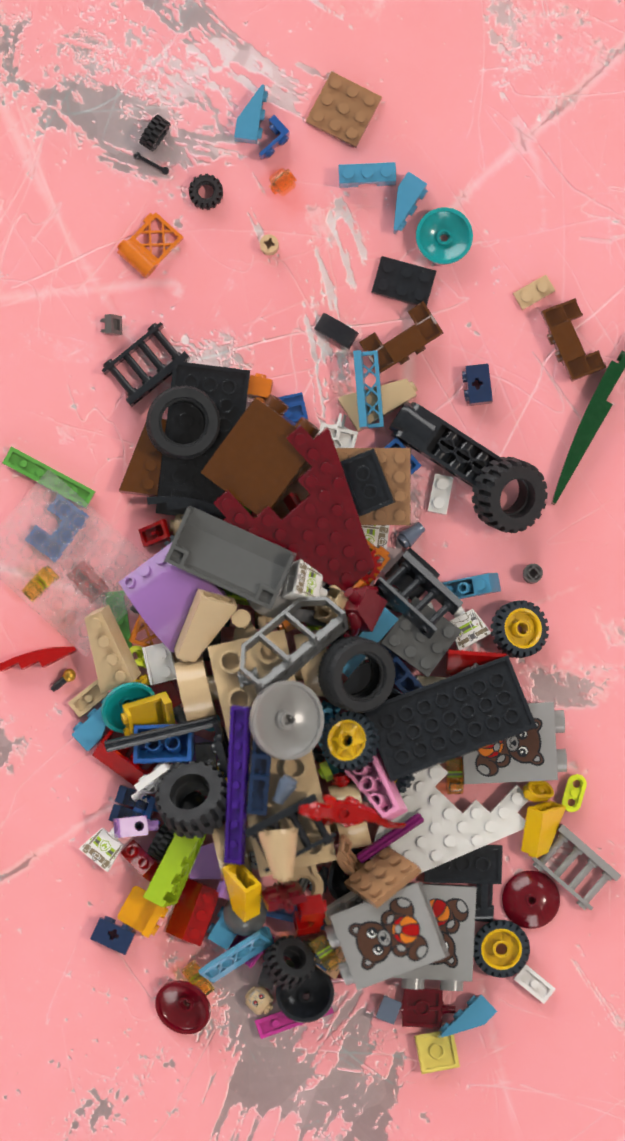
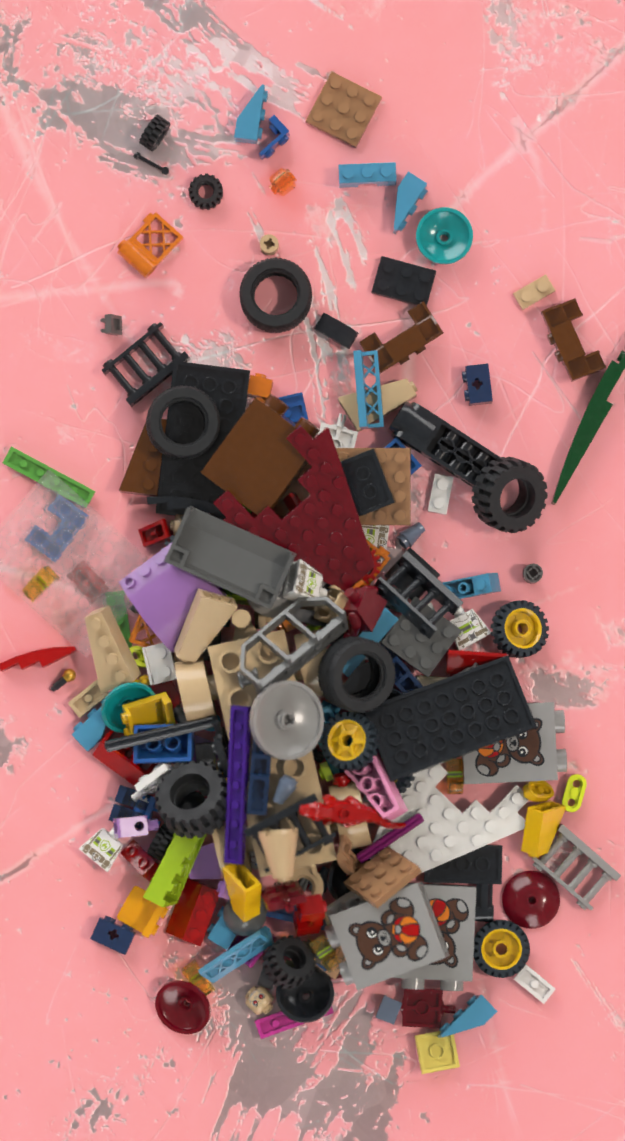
(270, 268): none -> black tyre

